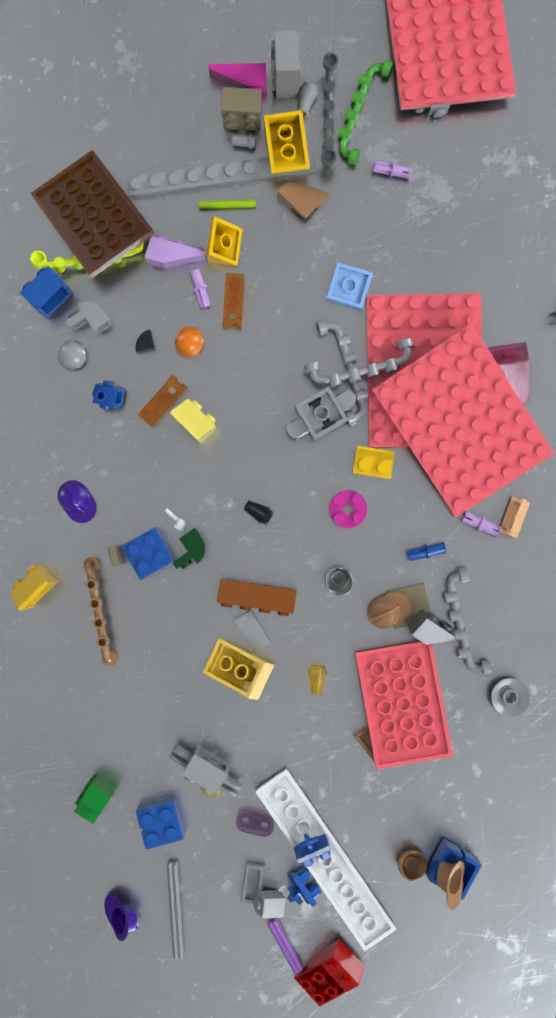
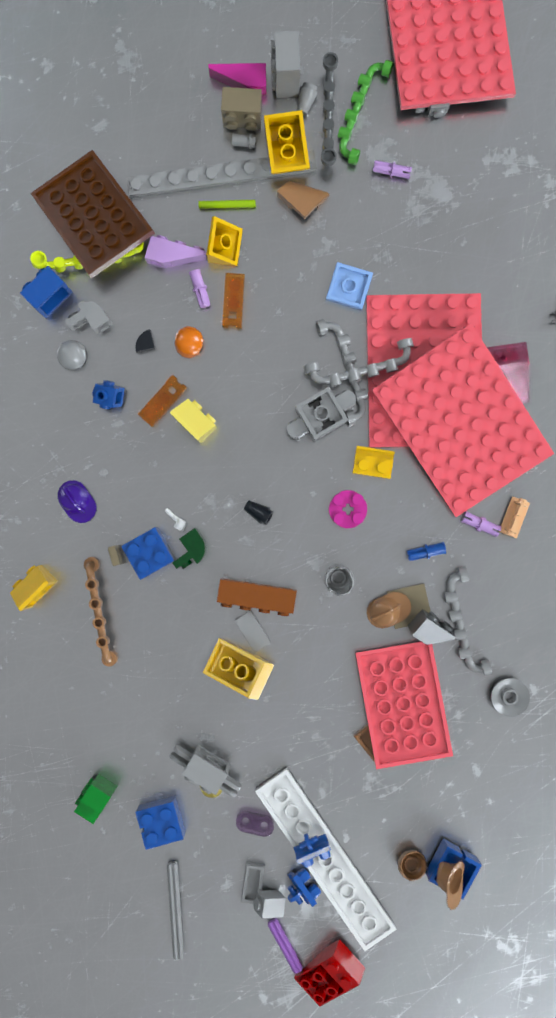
(121, 917): dark purple piece -> none
(317, 678): clear yellow cone -> none

